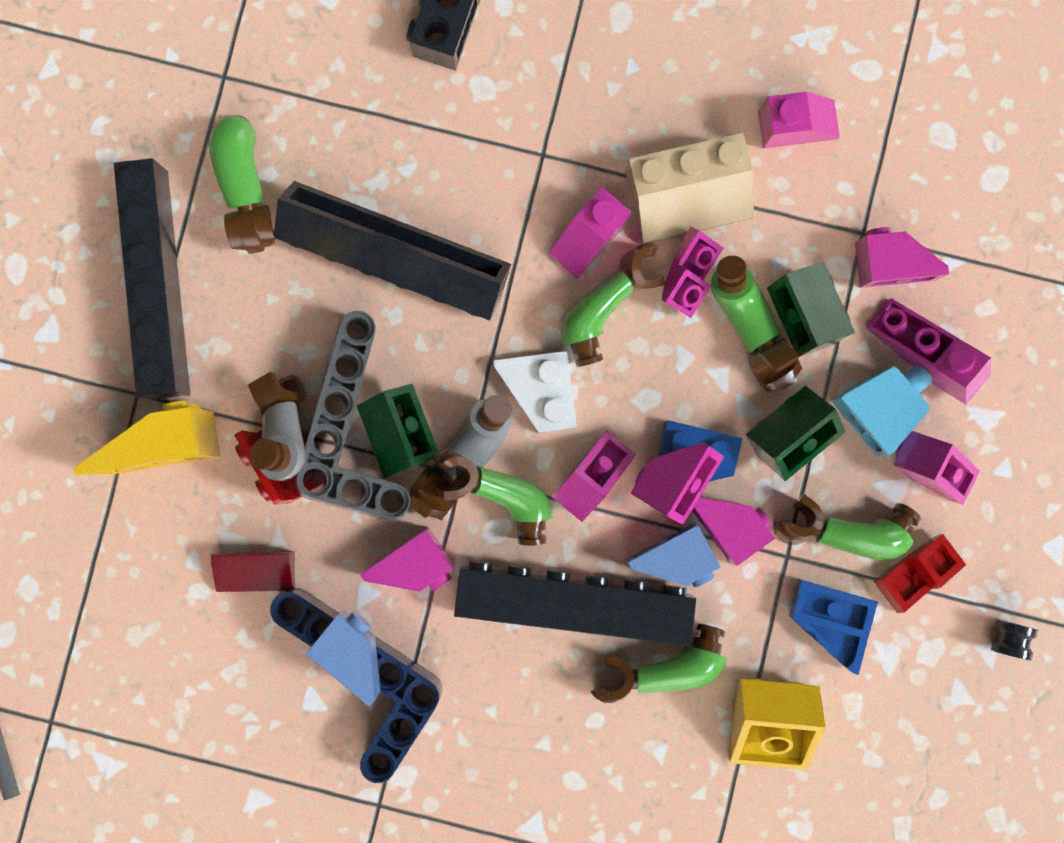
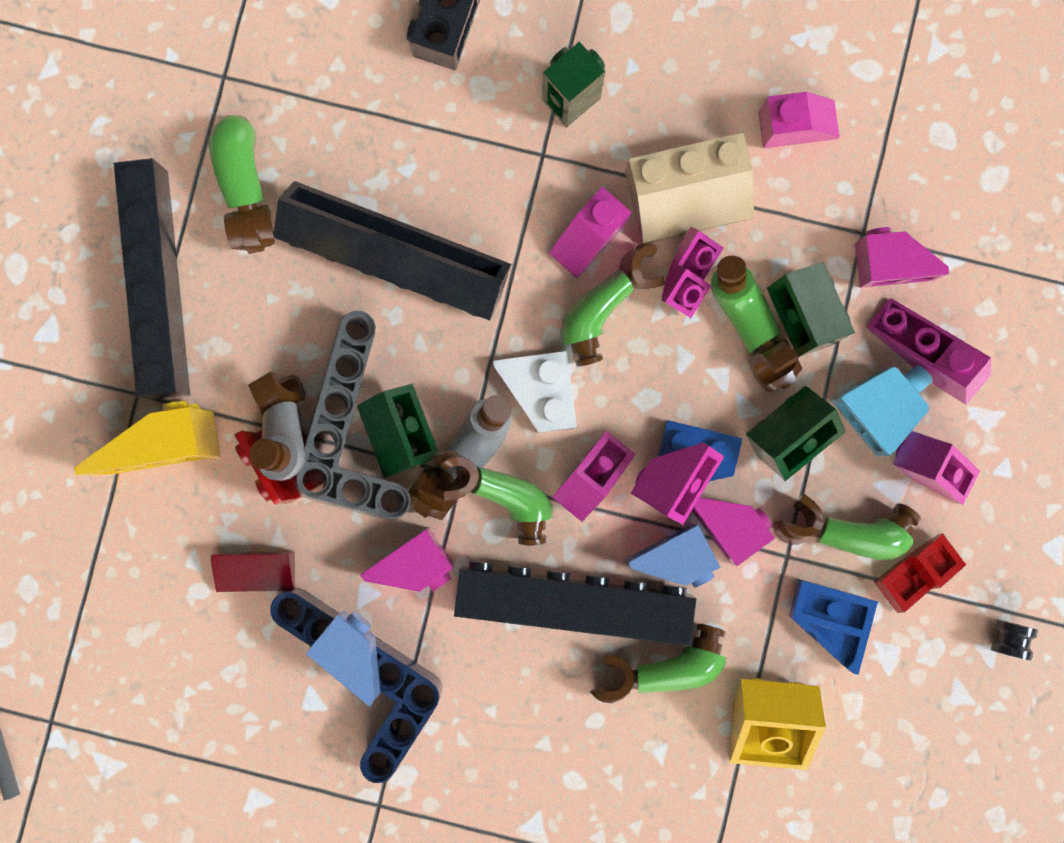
(573, 82): none -> dark green brick

